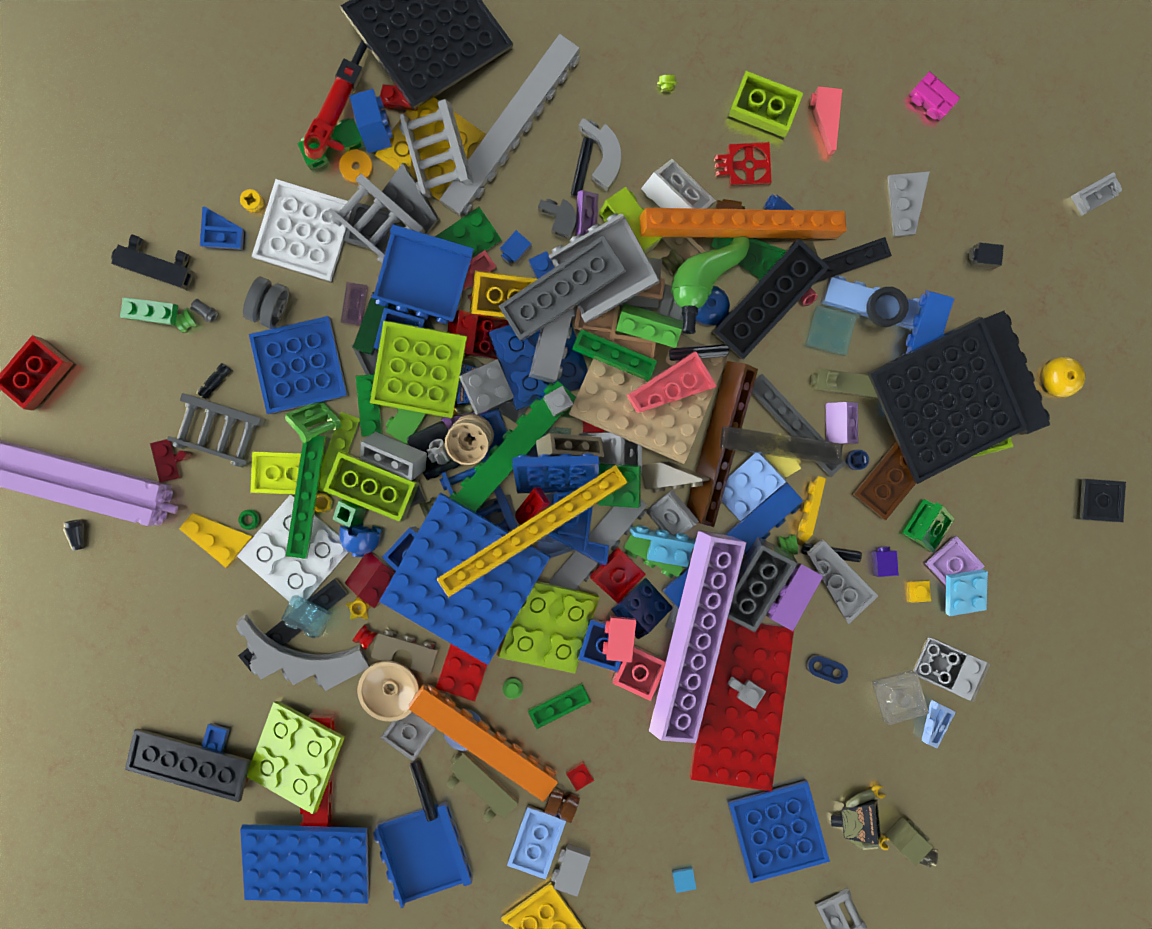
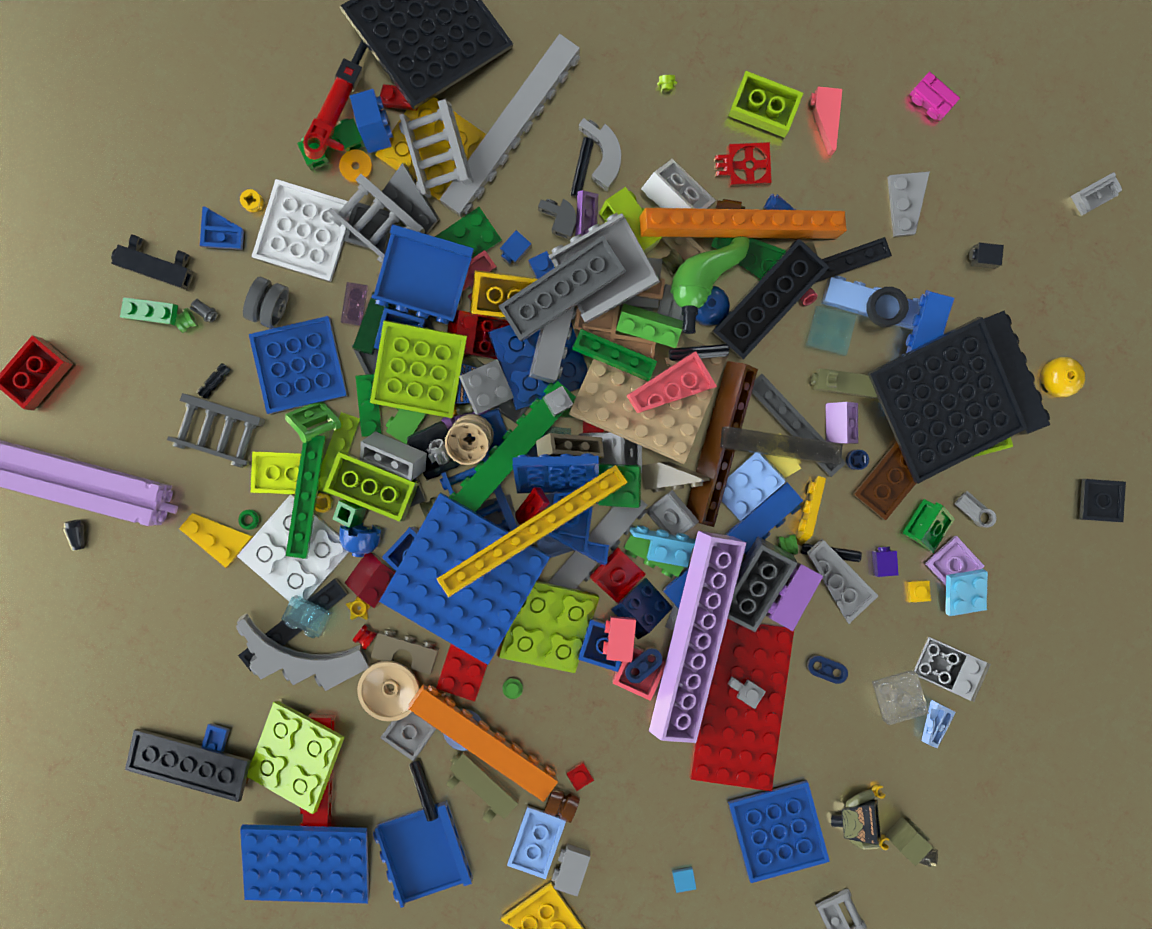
(167, 460): dark red plate -> none
(559, 706): green tile -> none
(645, 667): none -> dark blue plate
(974, 509): none -> light grey piece

